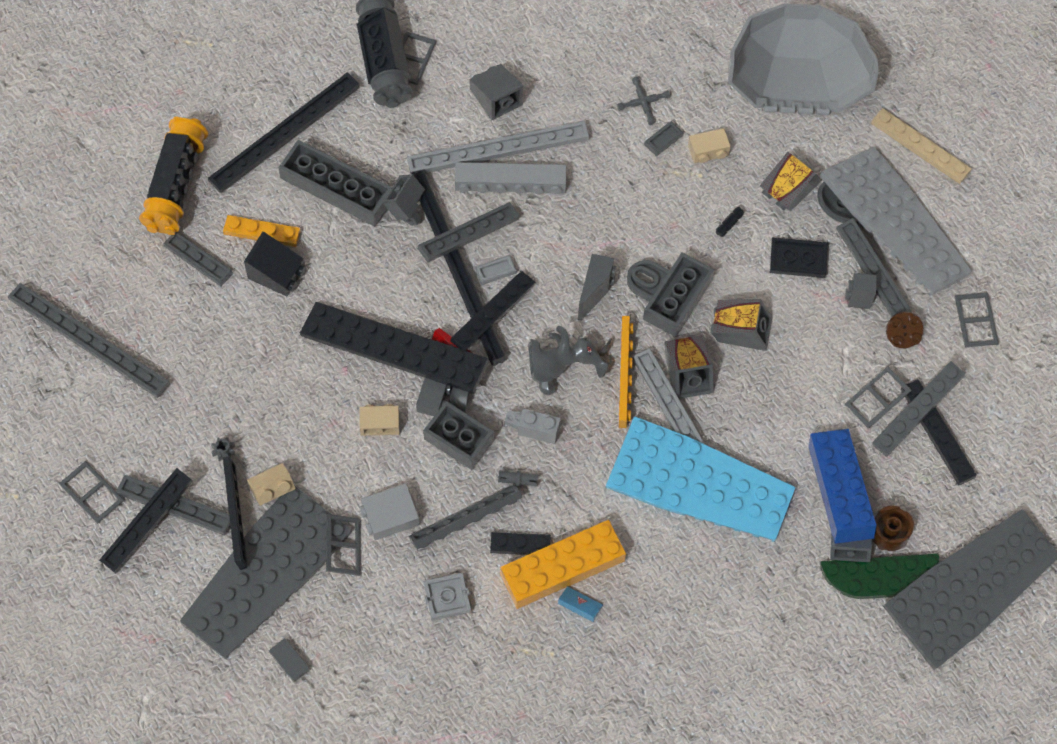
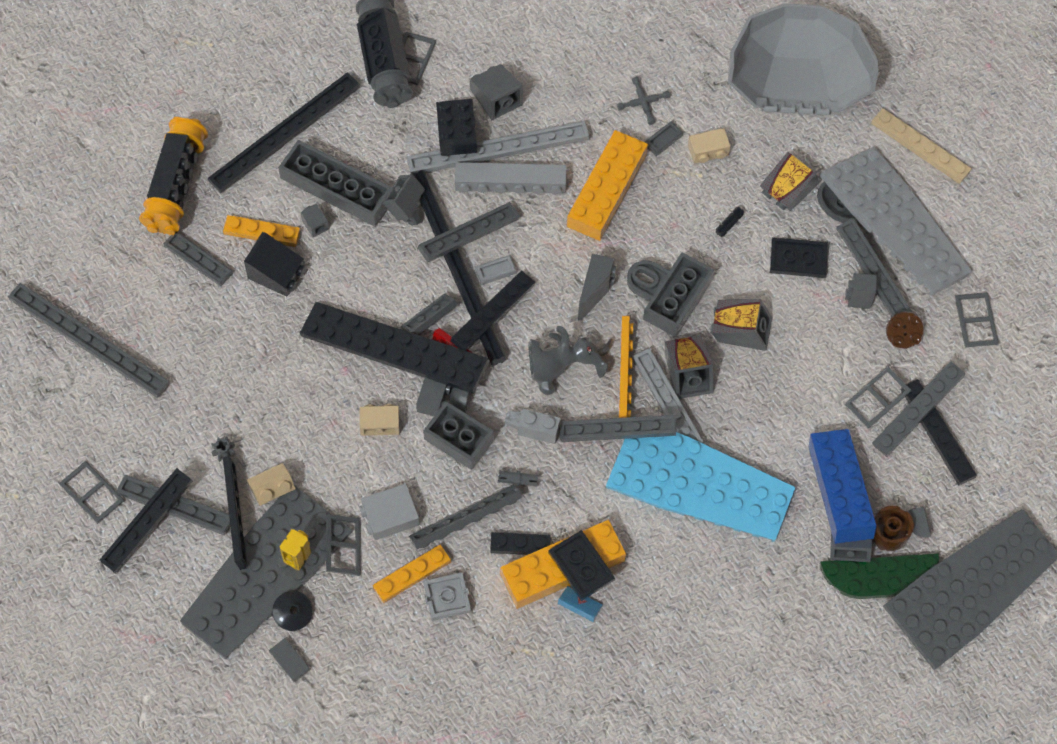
(285, 618): none -> black dish
(295, 549): none -> yellow brick
(314, 220): none -> dark grey brick
(411, 573): none -> light orange plate
(430, 315): none -> dark grey plate
(456, 127): none -> black brick
(581, 565): none -> black tile
(607, 185): none -> light orange brick
(618, 428): none -> dark grey plate
(921, 524): none -> dark grey brick

